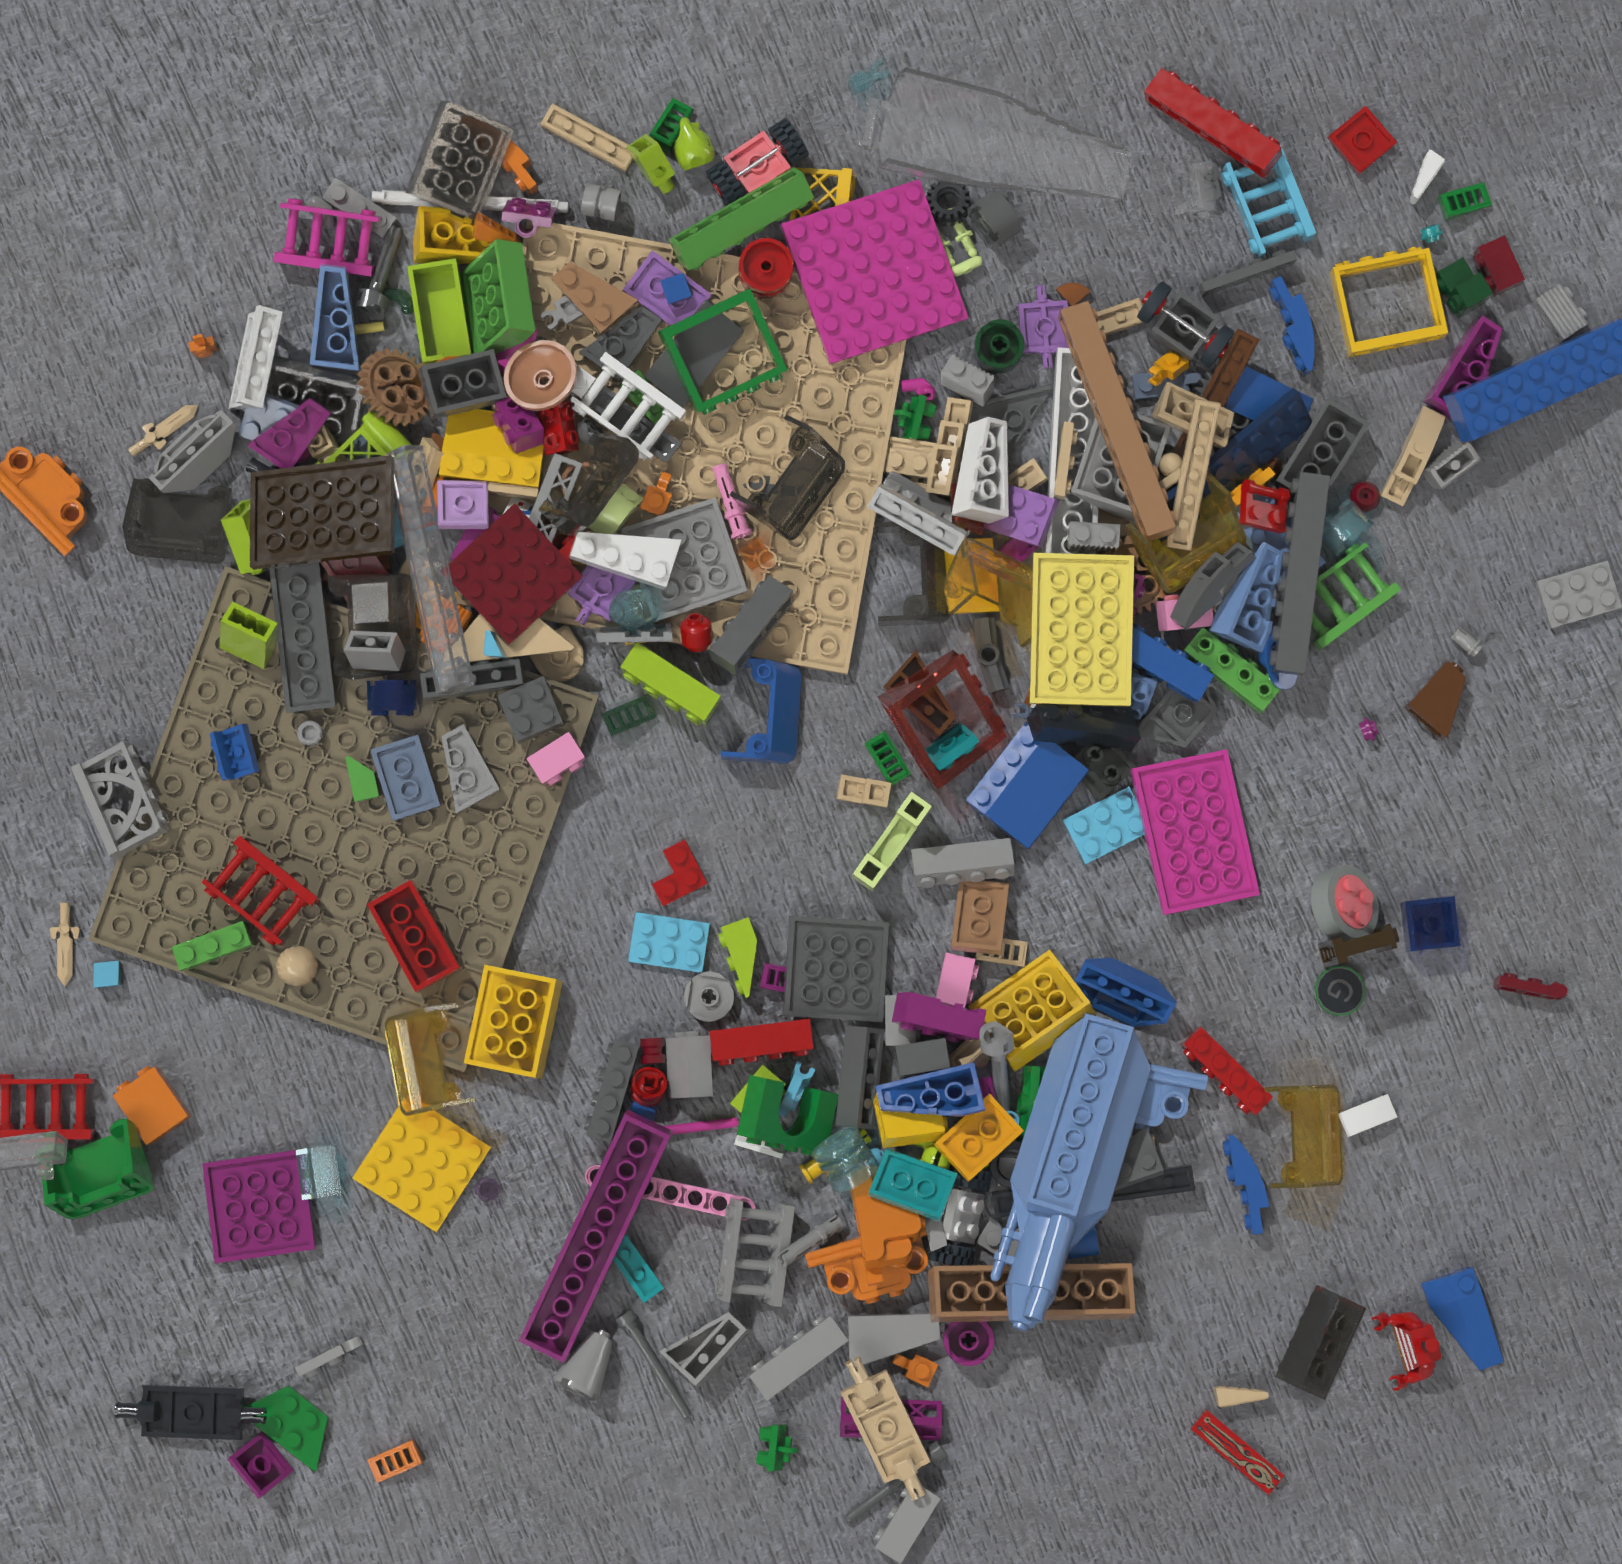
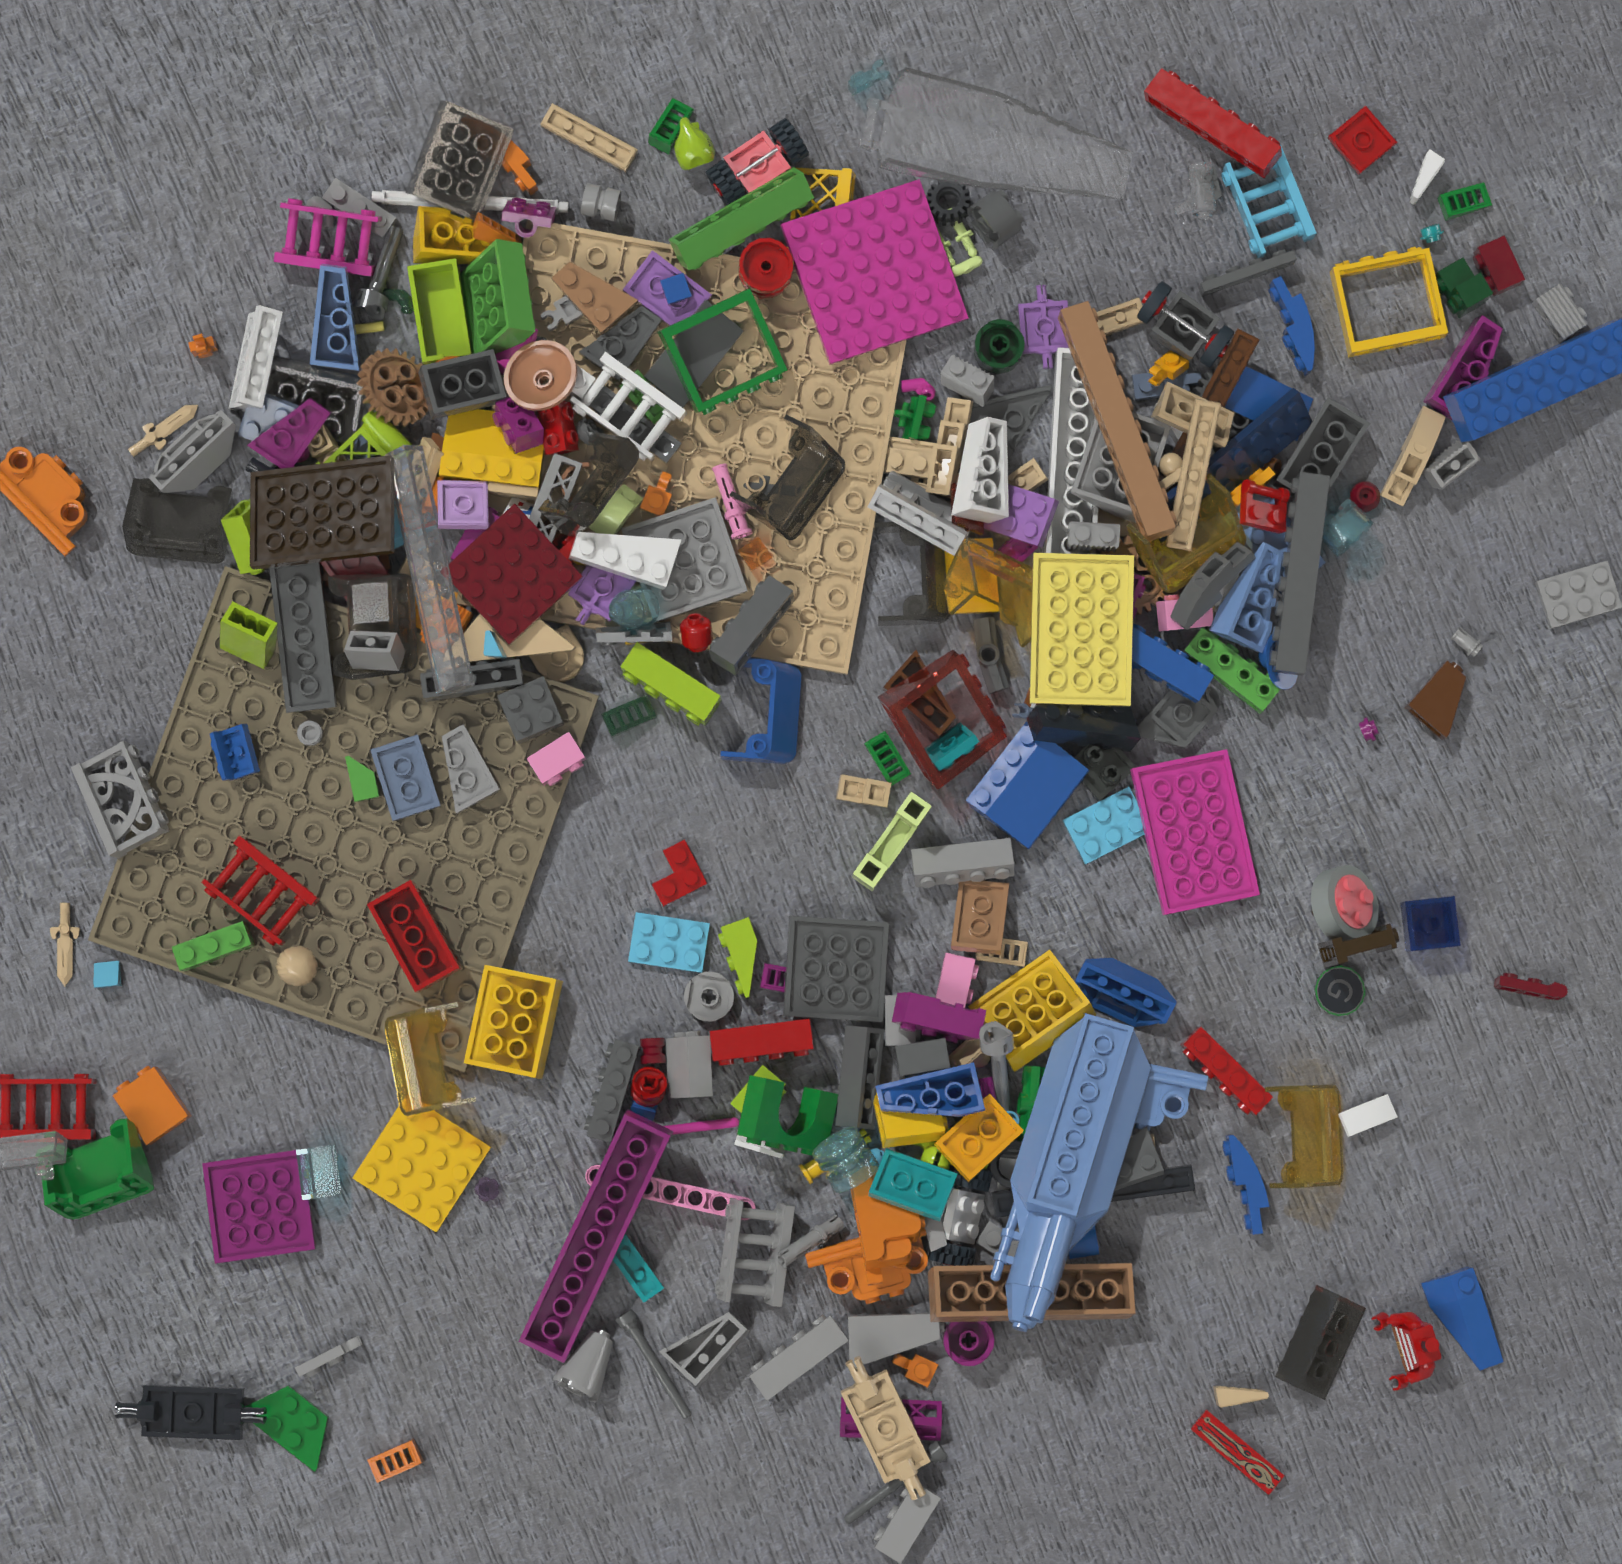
(260, 1465): magenta slope -> none
(391, 695): clear blue brick -> none
(652, 162): lime torso -> none
(779, 1447): green hips -> none
(795, 1089): medium azure plate -> none
(1065, 461): tan plate -> none
(1073, 292): dark orange tile -> none
(1141, 693): medium blue hips -> none
(1364, 605): bright green fence -> none

